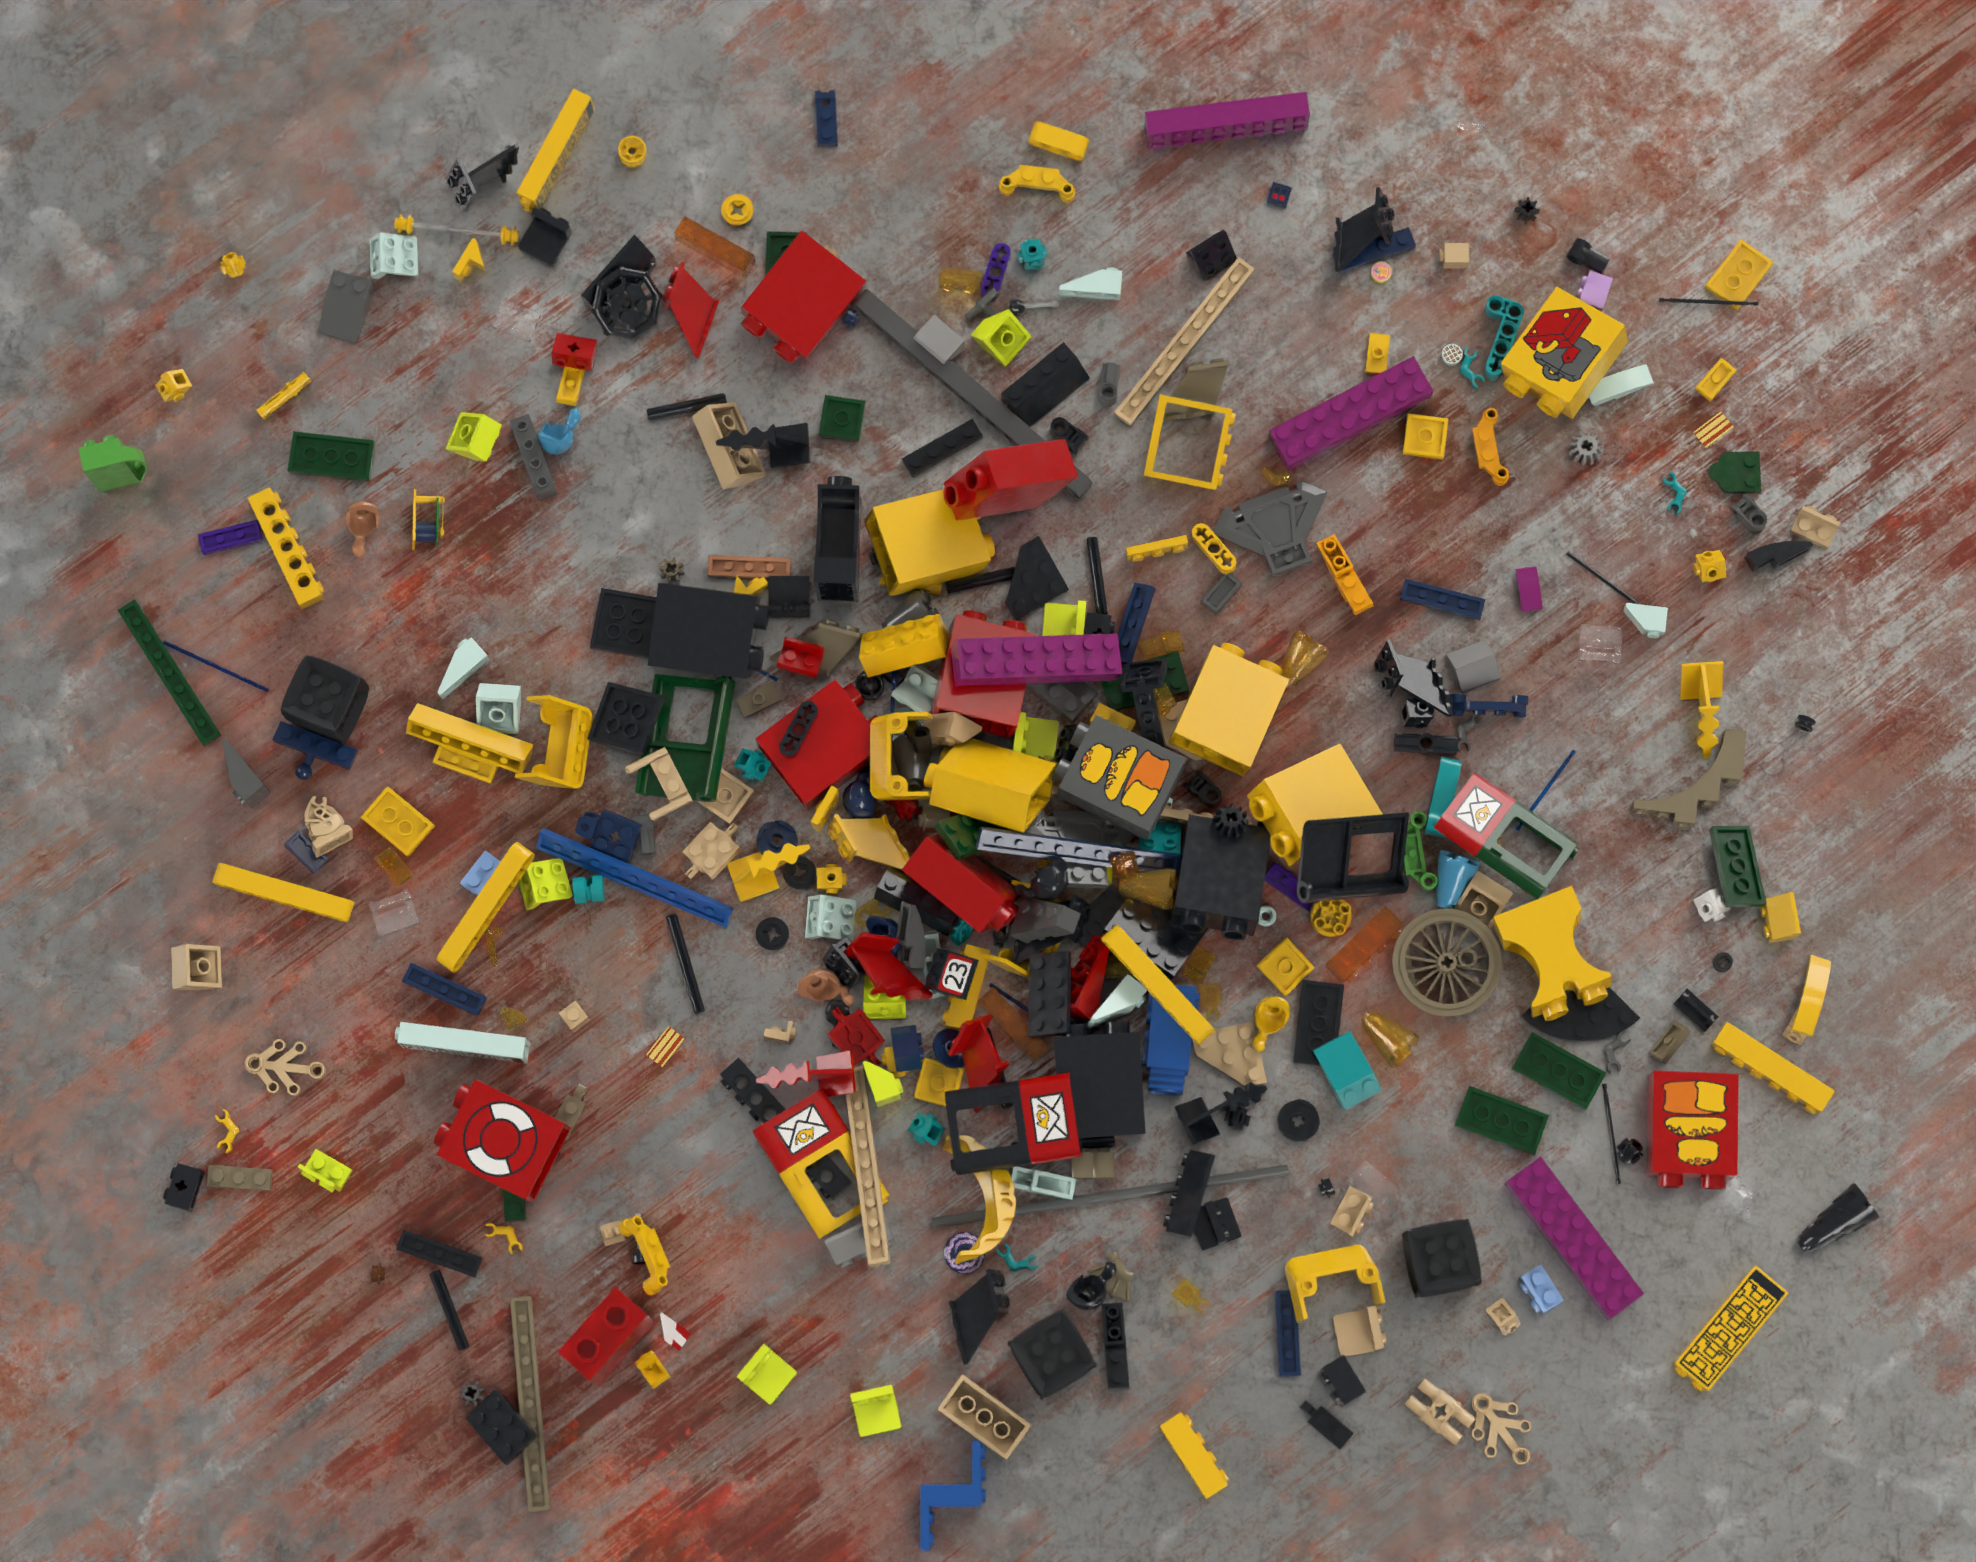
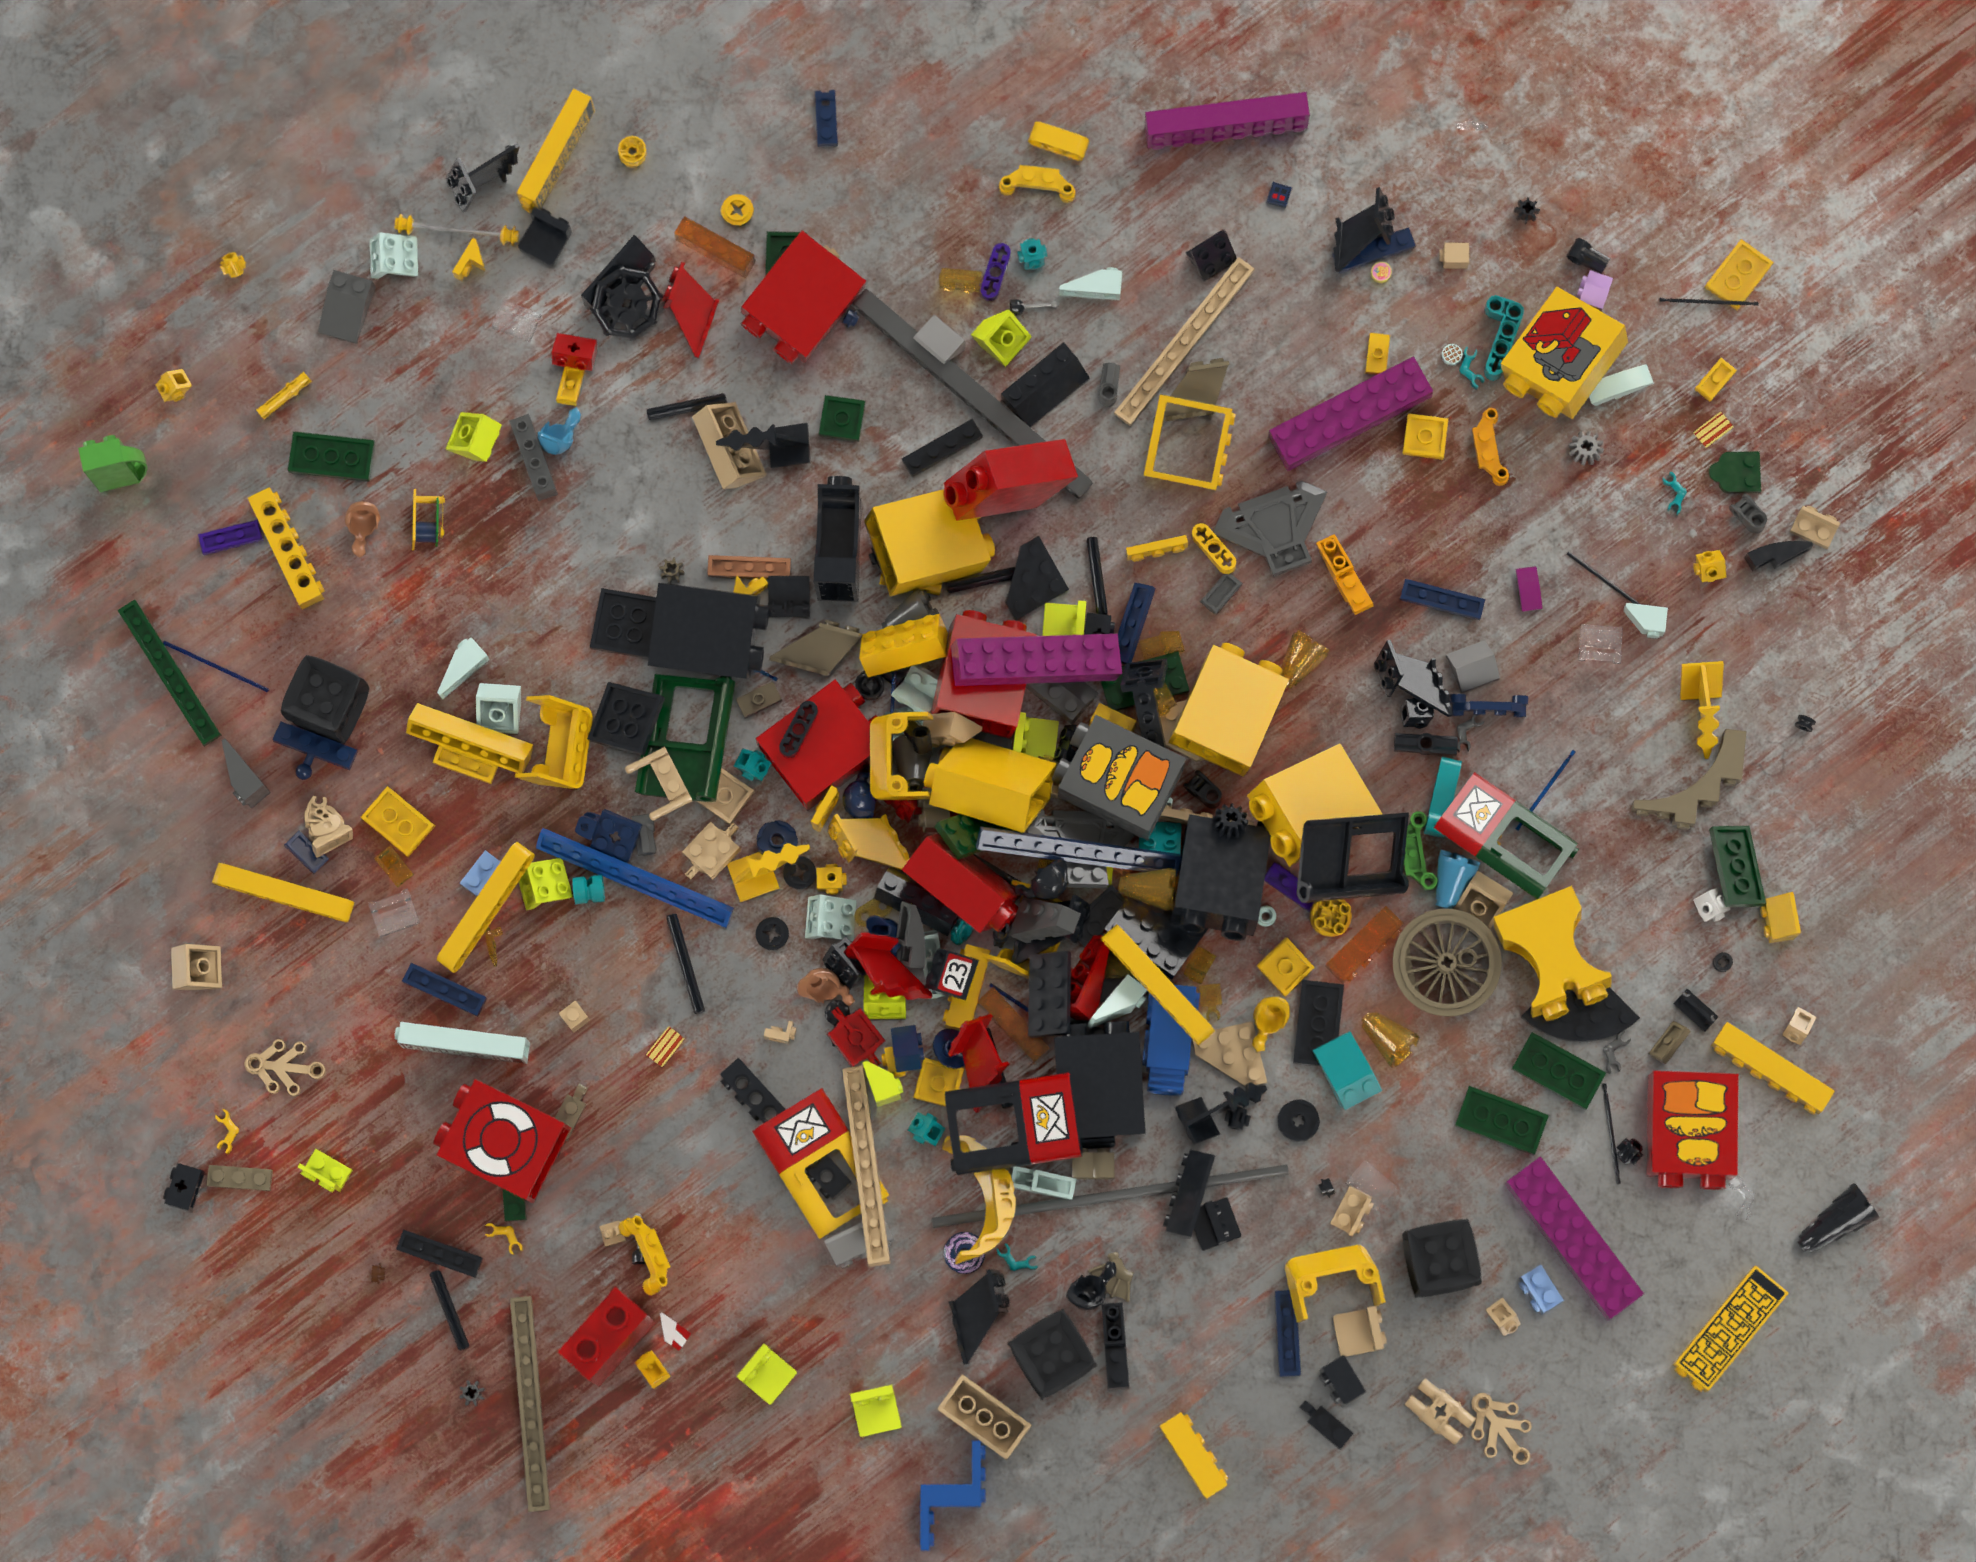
(501, 1426): black plate -> none
(513, 1017): clear yellow tile -> none
(801, 657): red bracket -> none
(833, 1074): piece -> none
(982, 304): dark grey piece -> none
(1070, 434): black piece -> none
(1124, 865): clear orange slope -> none
(1188, 1293): clear yellow plate -> none
(1276, 479): clear yellow arm -> none
(1812, 995): yellow slope -> none

